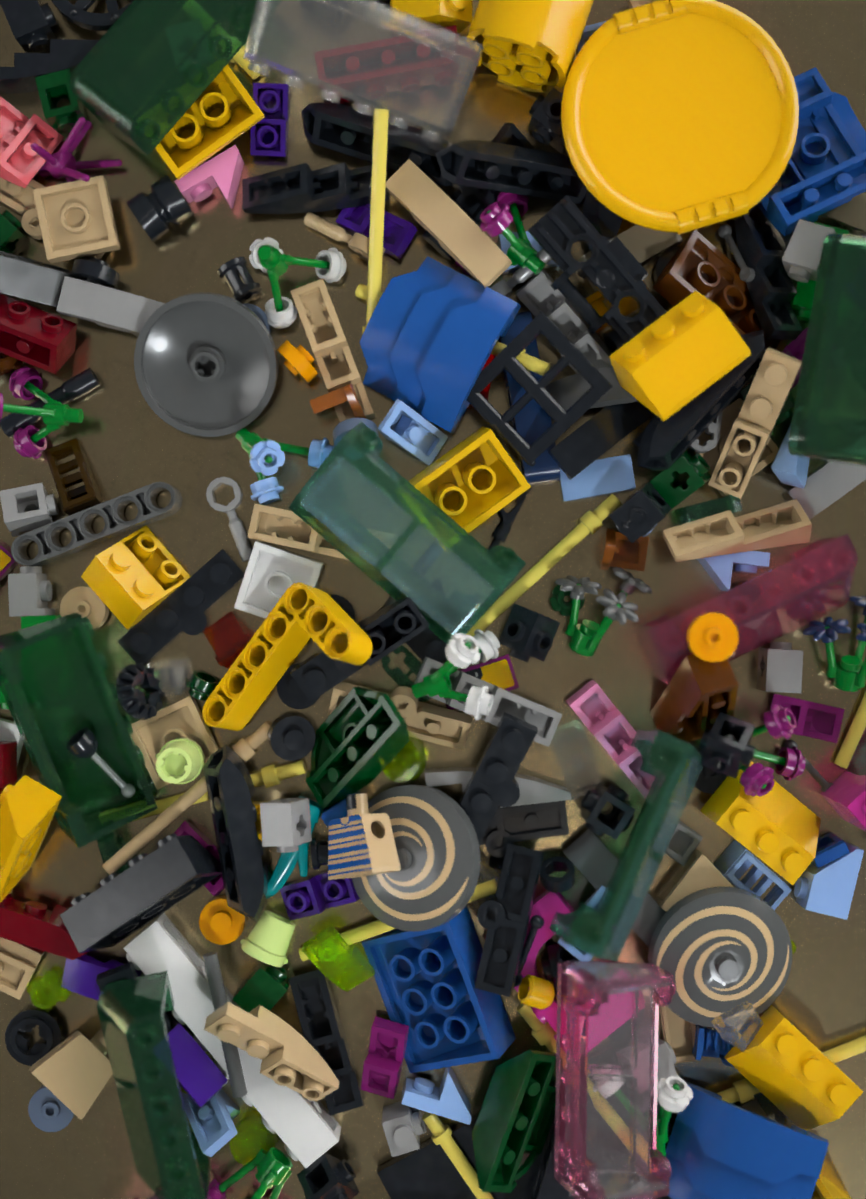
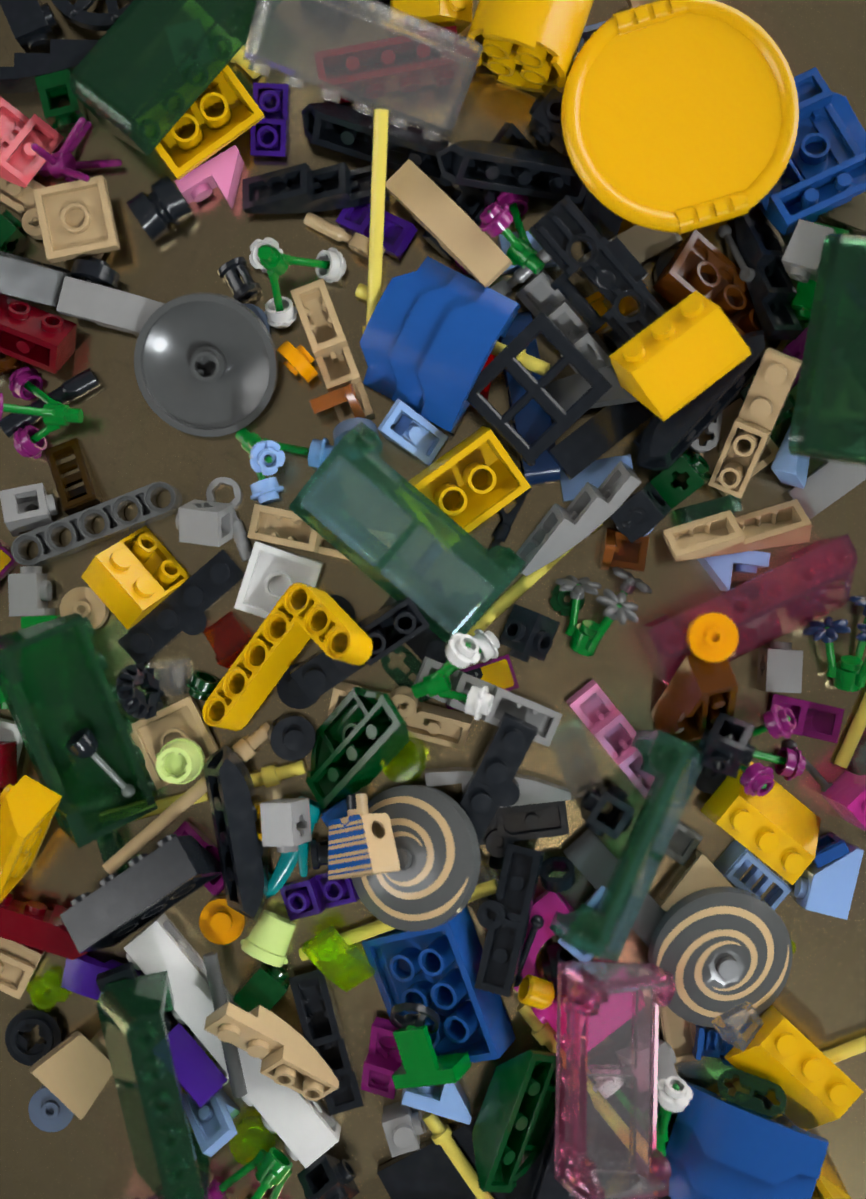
(205, 522): none -> light grey brick
(419, 1060): none -> green piece
(567, 527): none -> light grey slope
(755, 1085): none -> clear green beam

